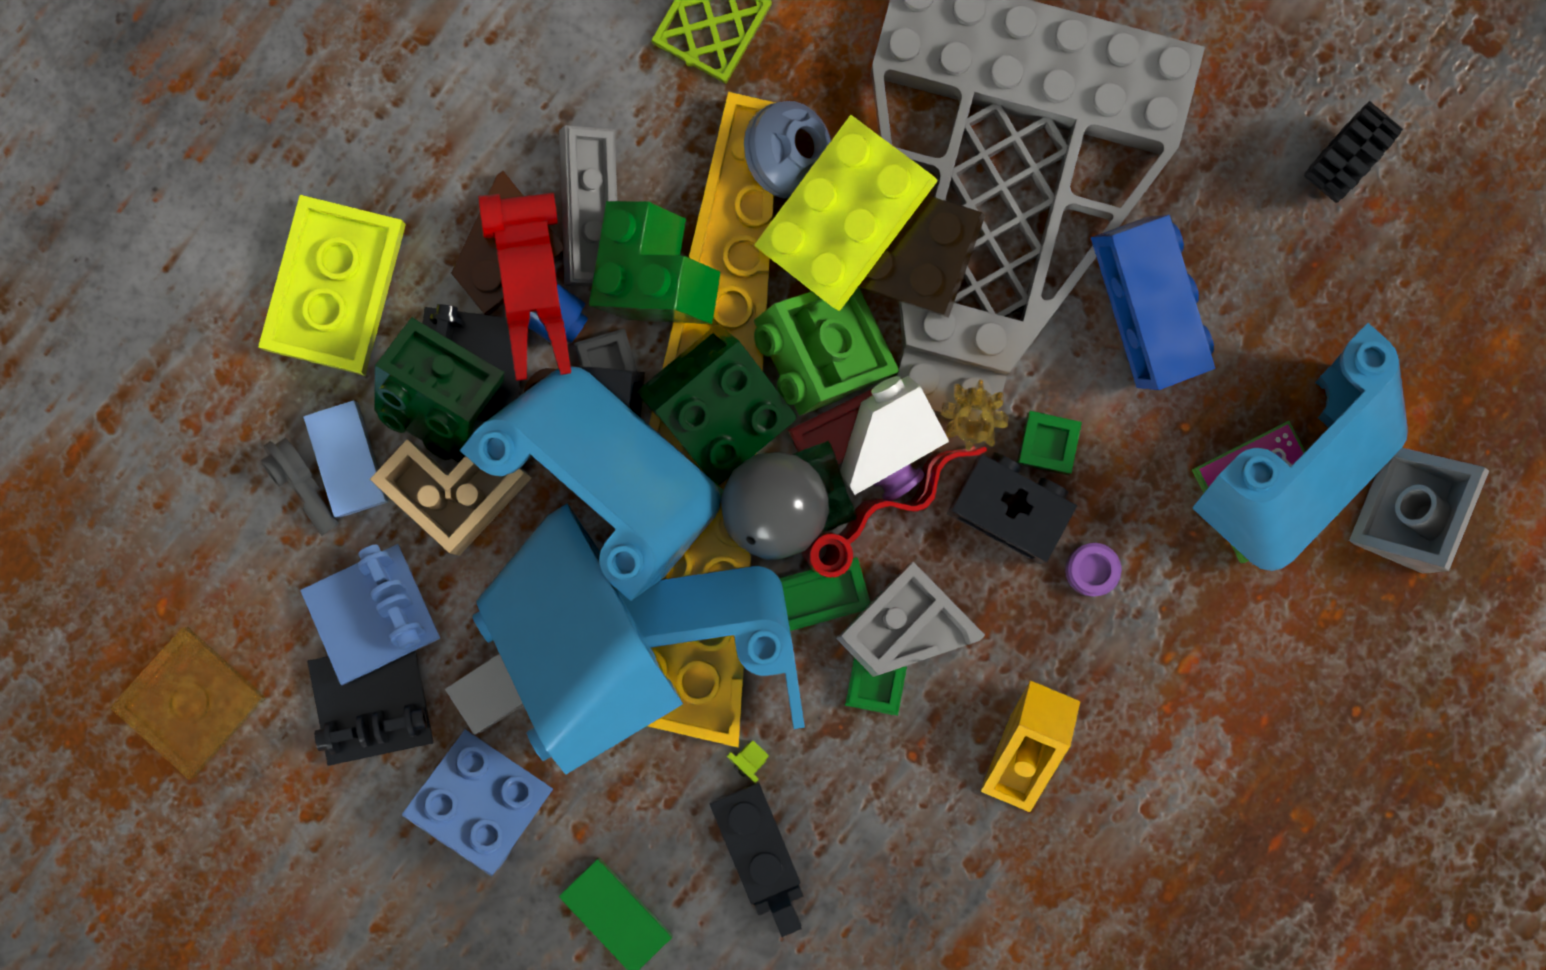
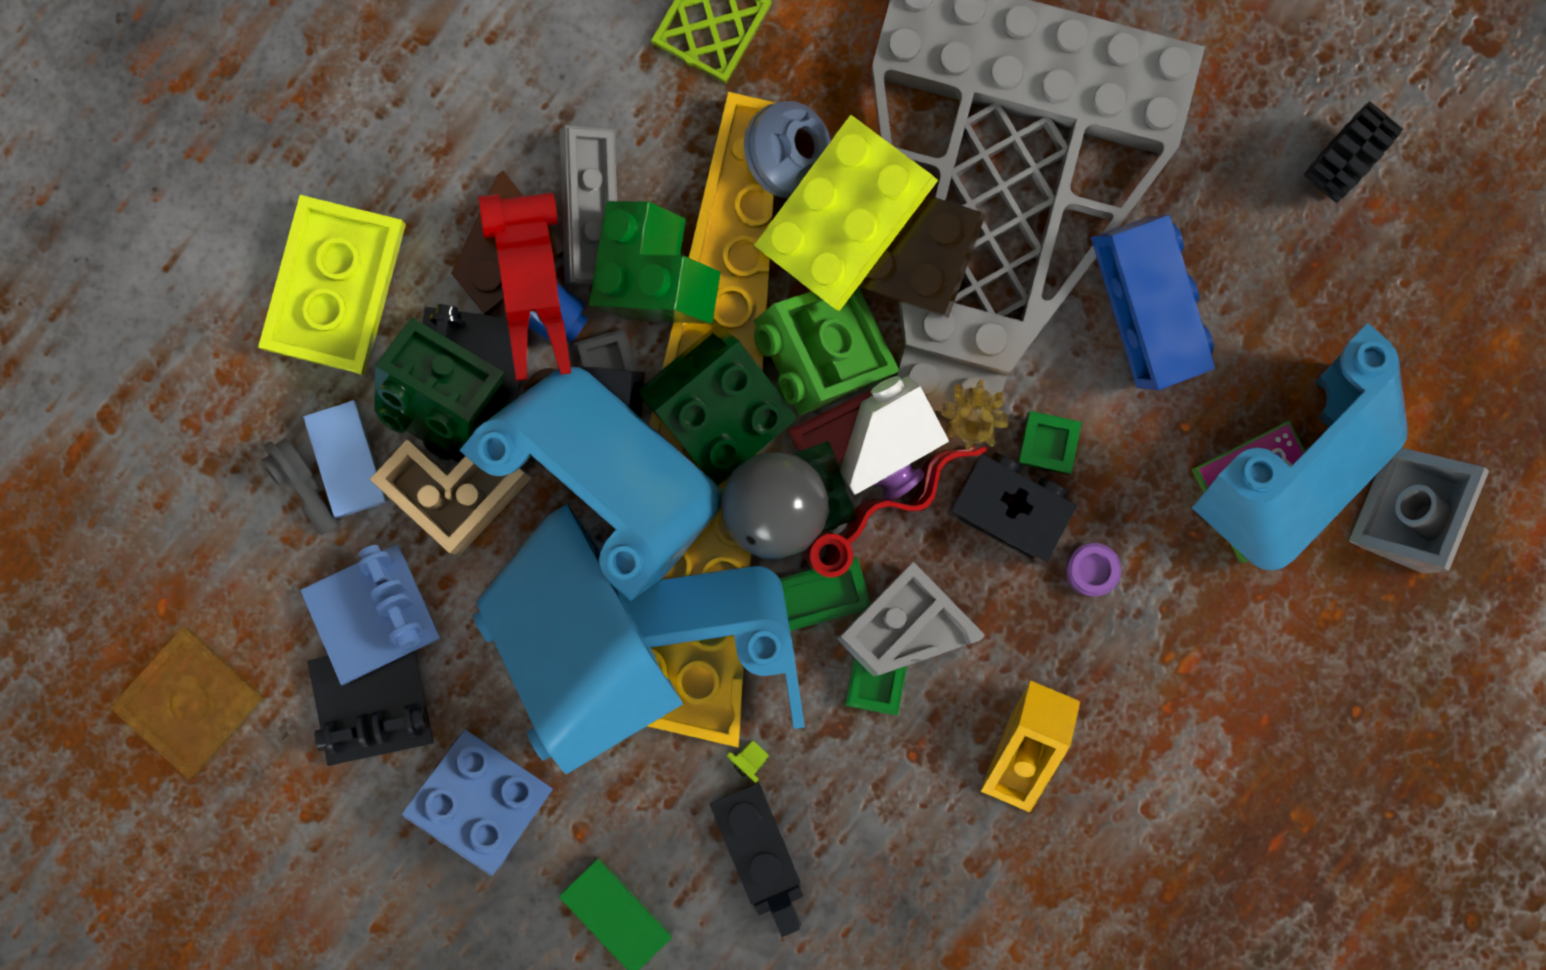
(485, 695): light grey brick -> none

